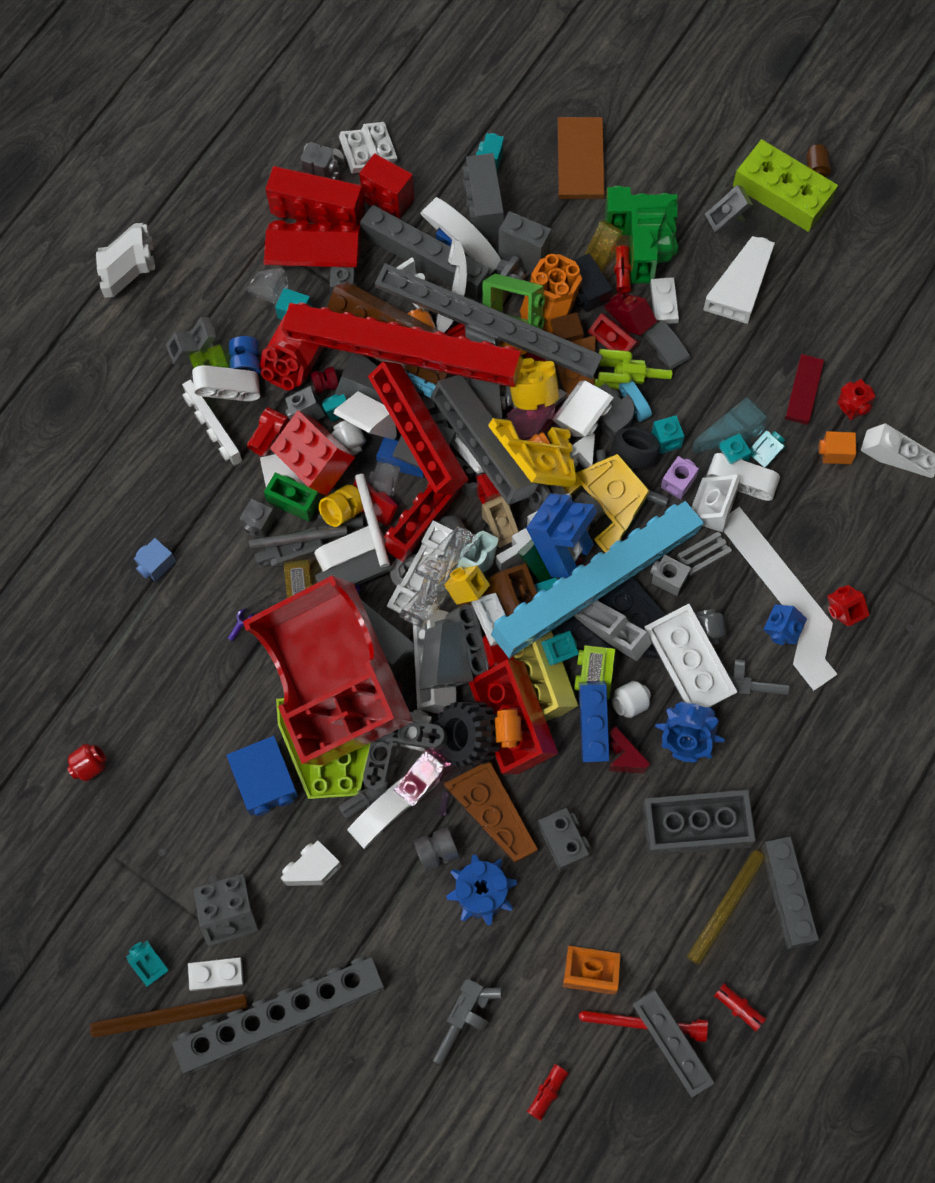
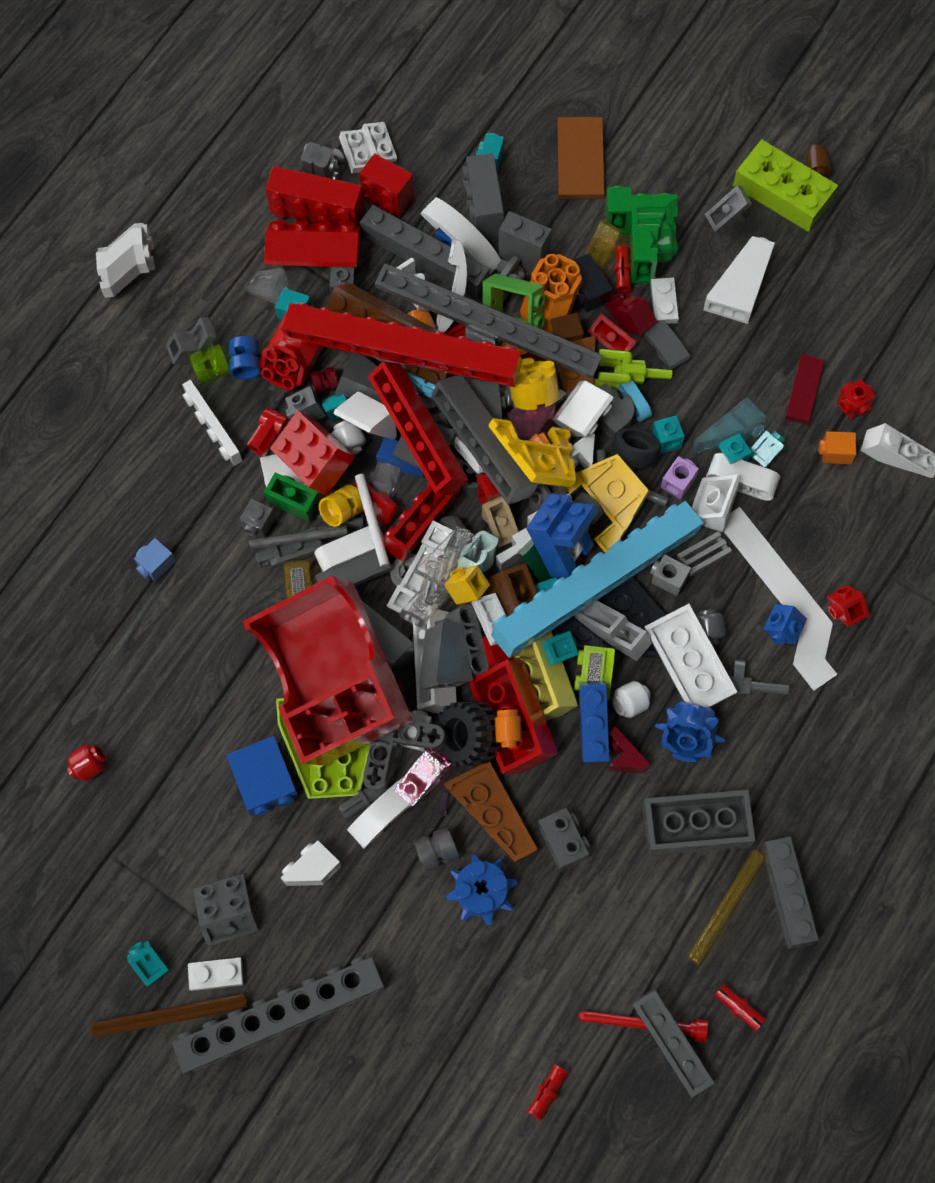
(226, 383): white beam -> none
(240, 617): dark purple hand -> none
(463, 1014): dark grey piece -> none
(592, 970): orange slope -> none

